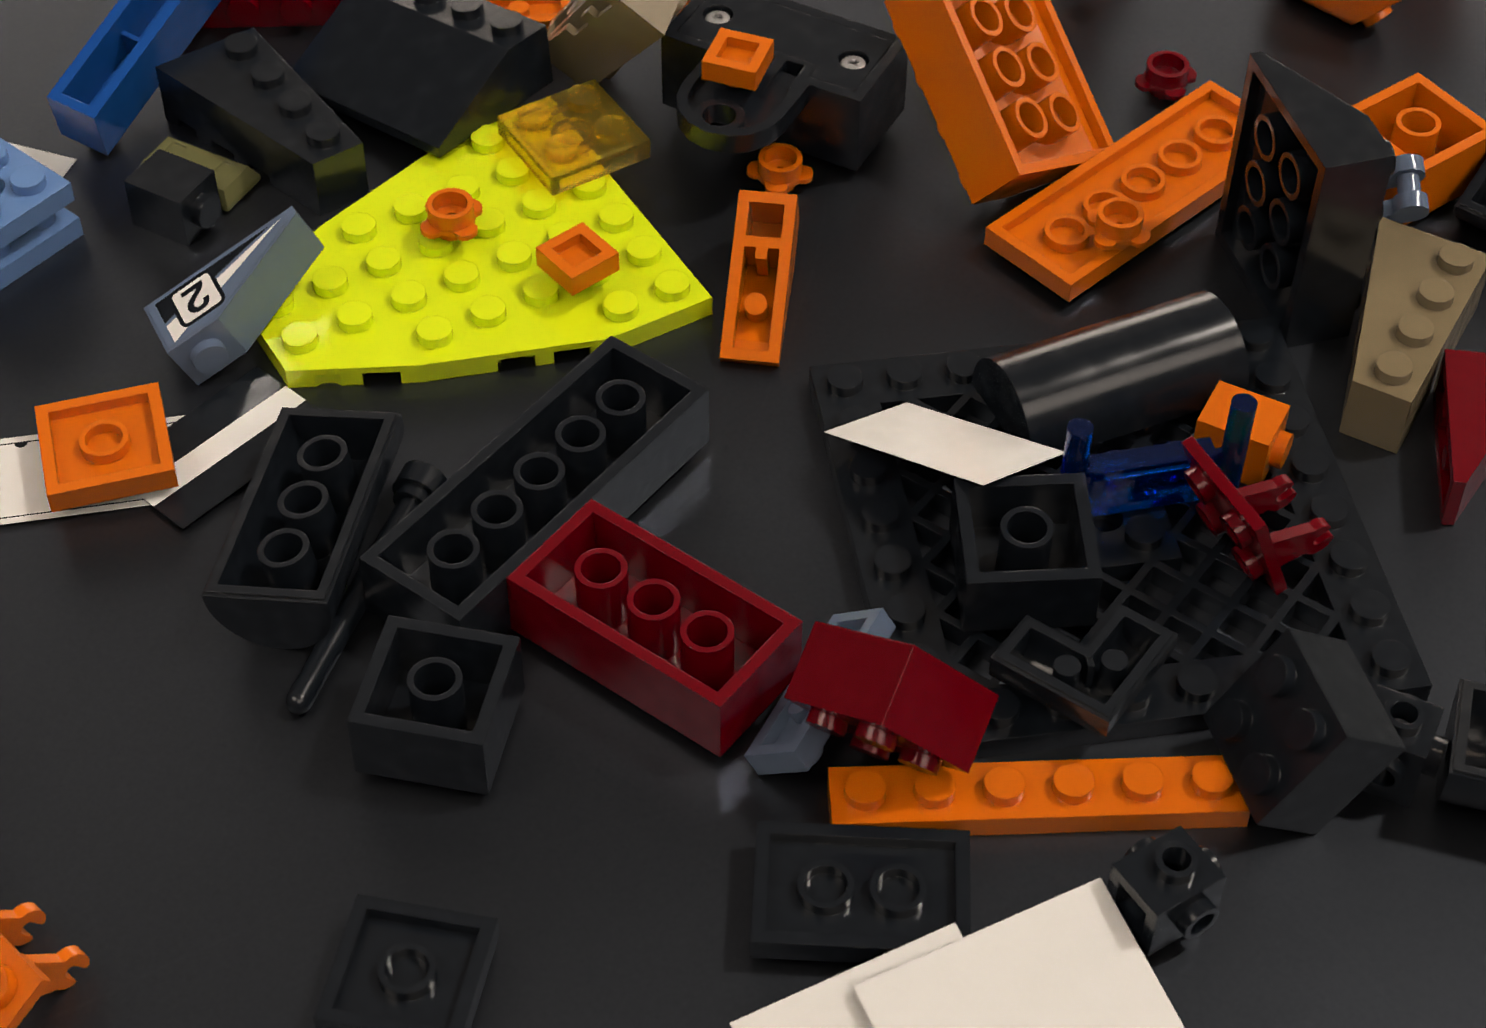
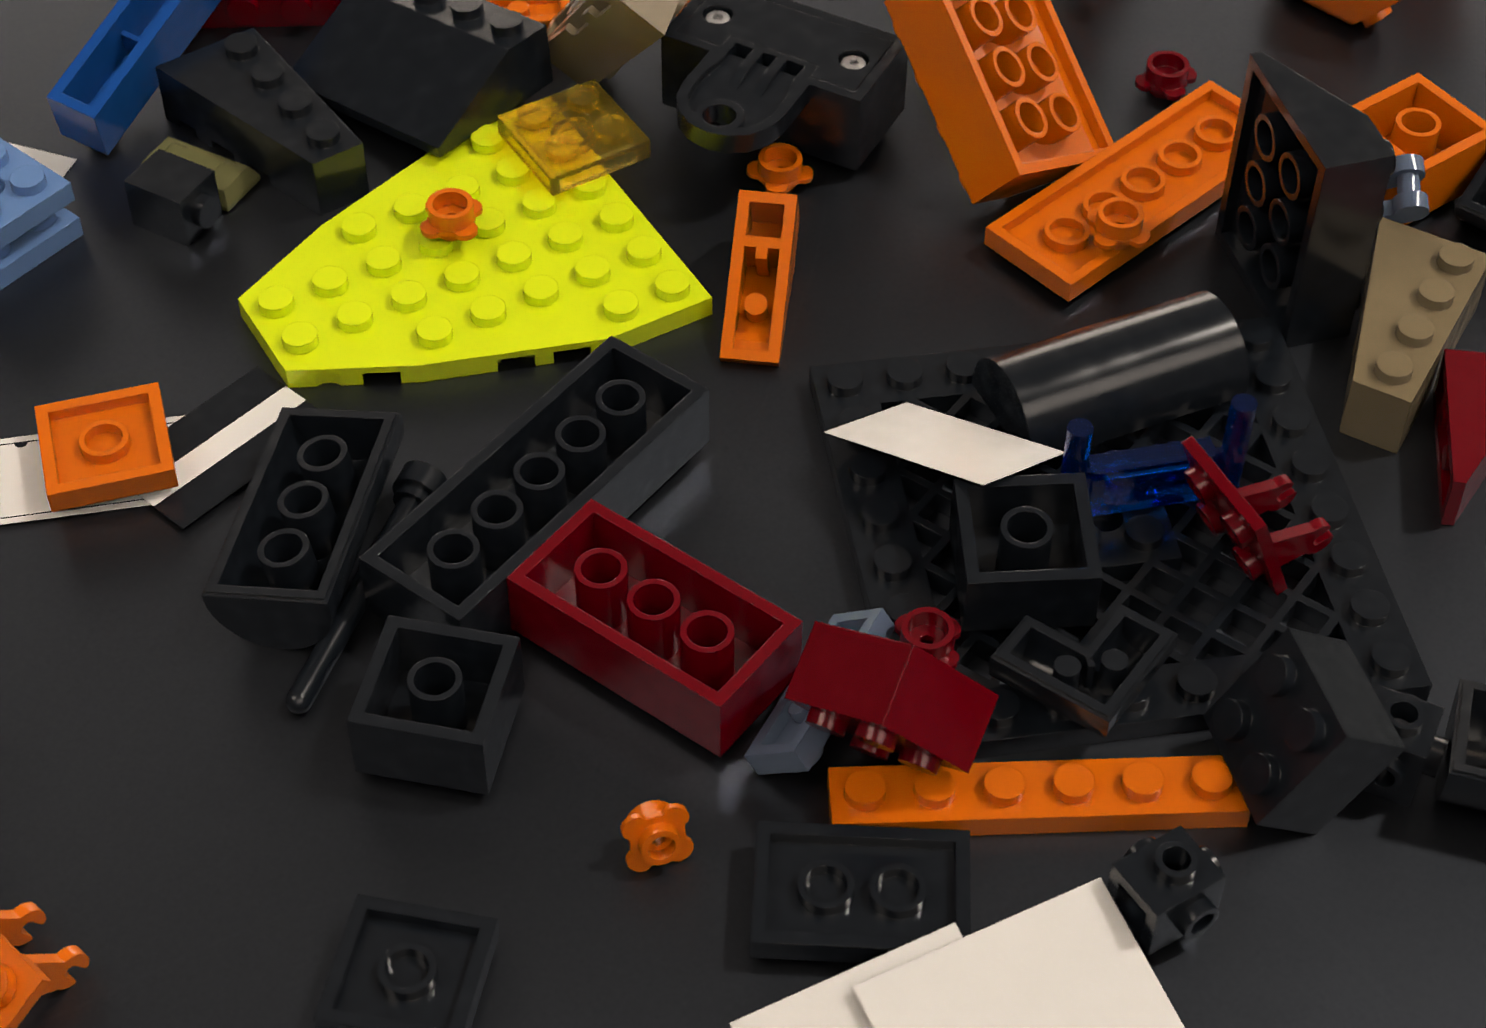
(233, 298): sand blue slope -> none
(577, 258): orange plate -> none
(656, 835): none -> orange plate
(737, 59): orange plate -> none
(933, 627): none -> dark red plate
(1268, 440): orange brick -> none

